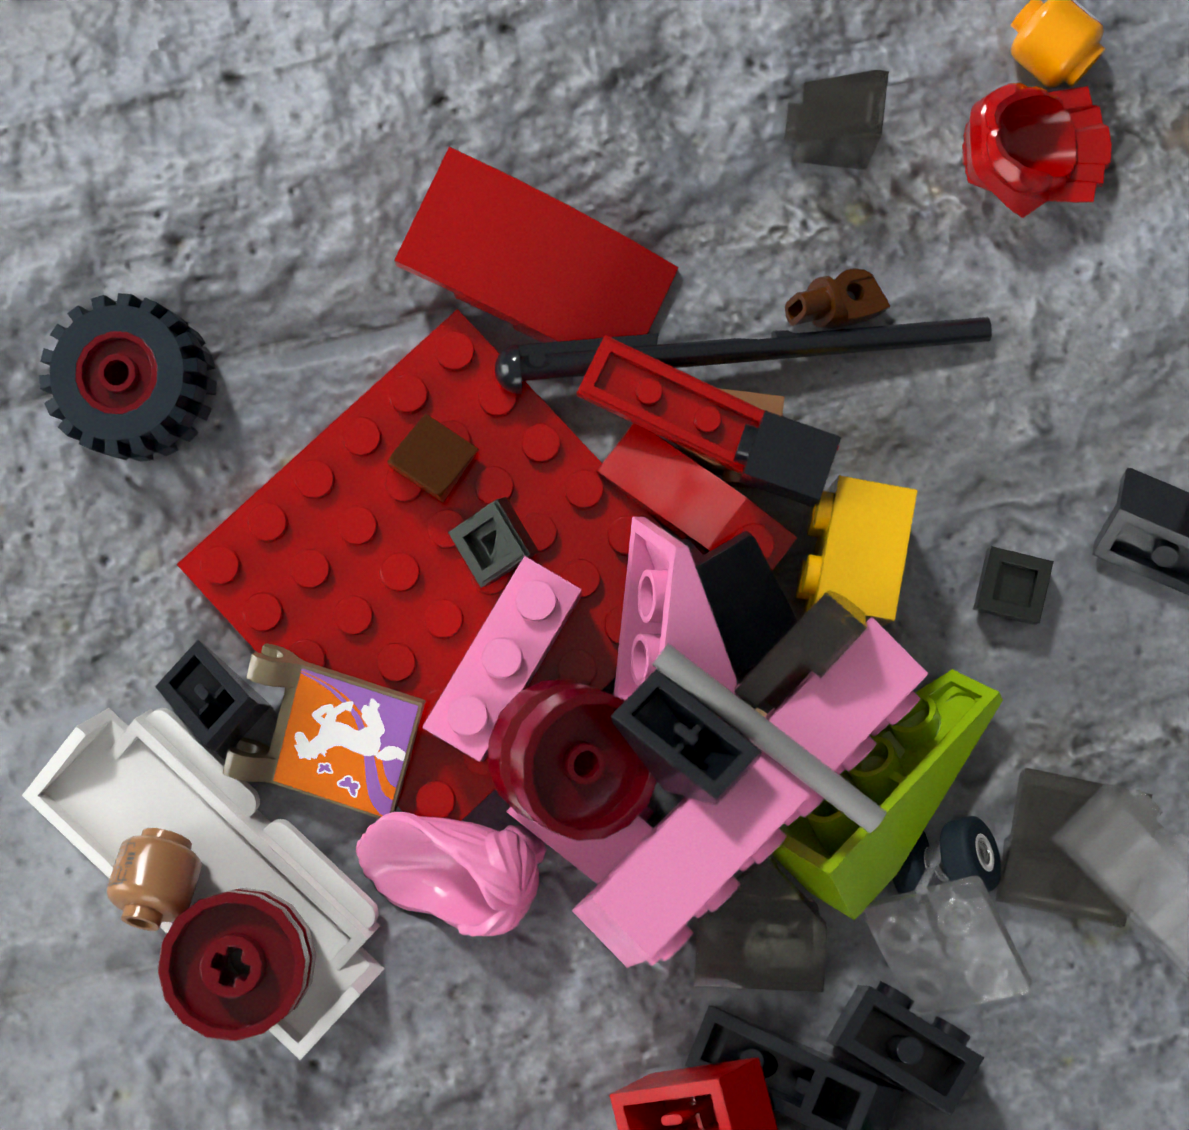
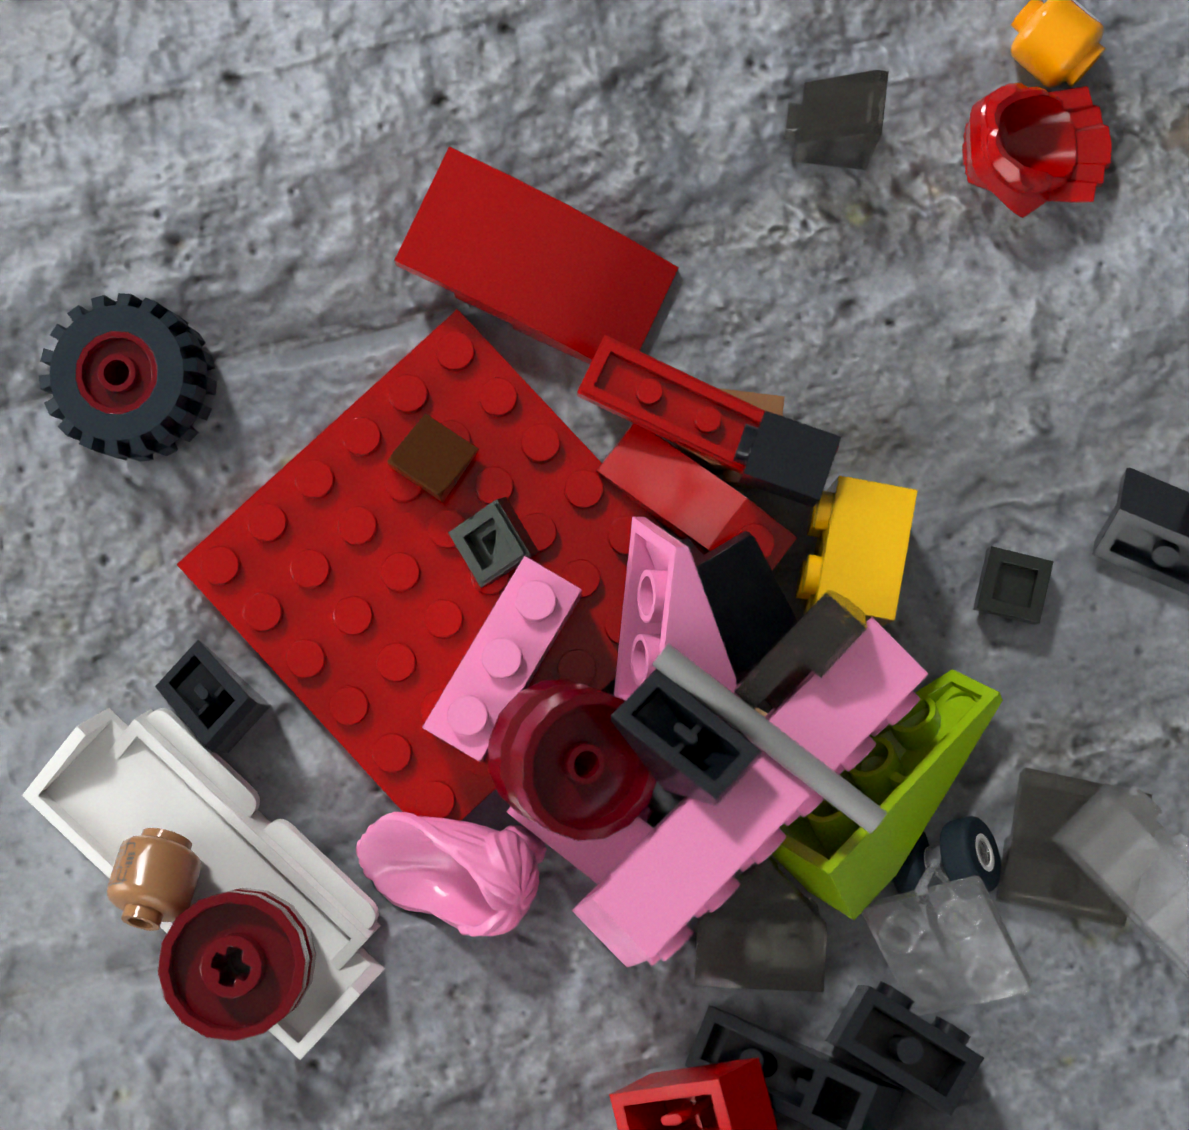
(331, 736): flag -> none
(574, 357): black bar -> none
(830, 306): reddish brown piece -> none

